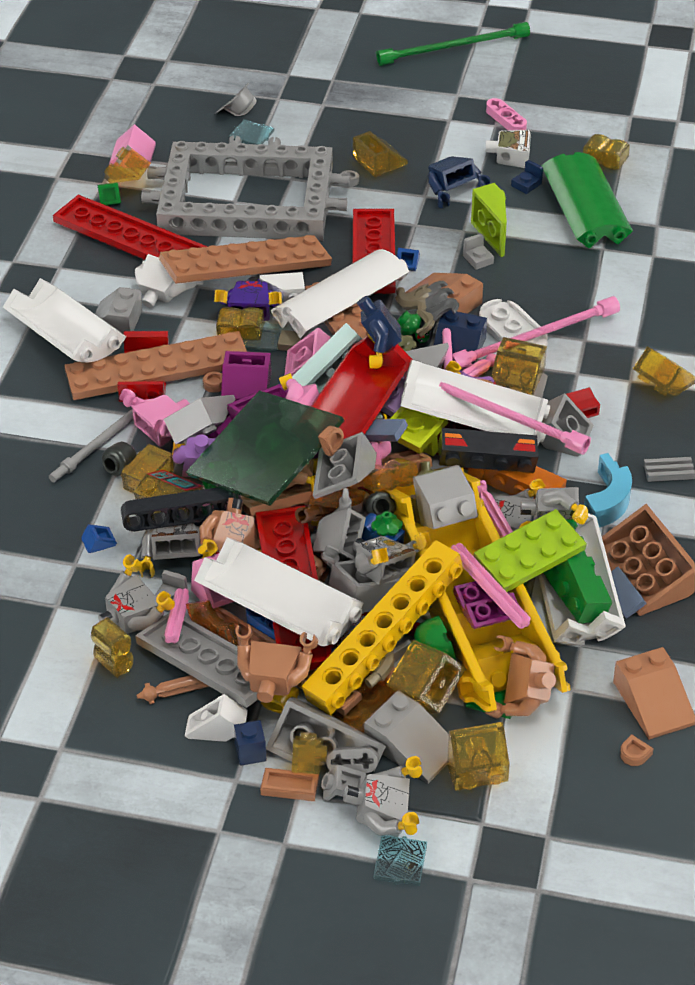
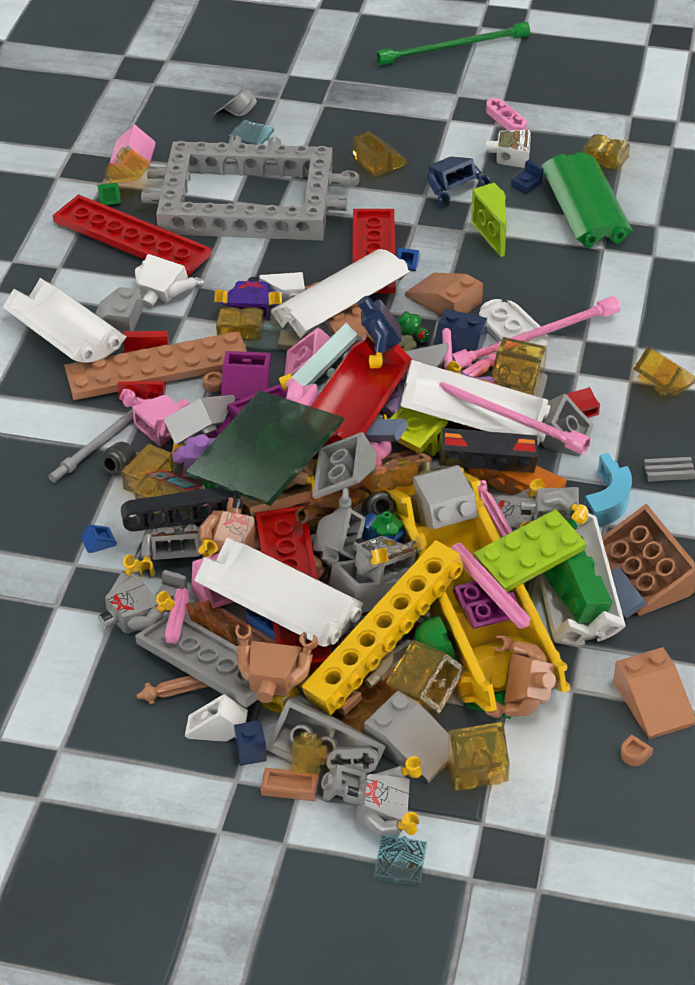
(112, 647): clear yellow brick -> none
(244, 259): nougat plate -> none
(331, 439): nougat tile -> none
(429, 301): piece -> none
(476, 252): light grey bracket -> none

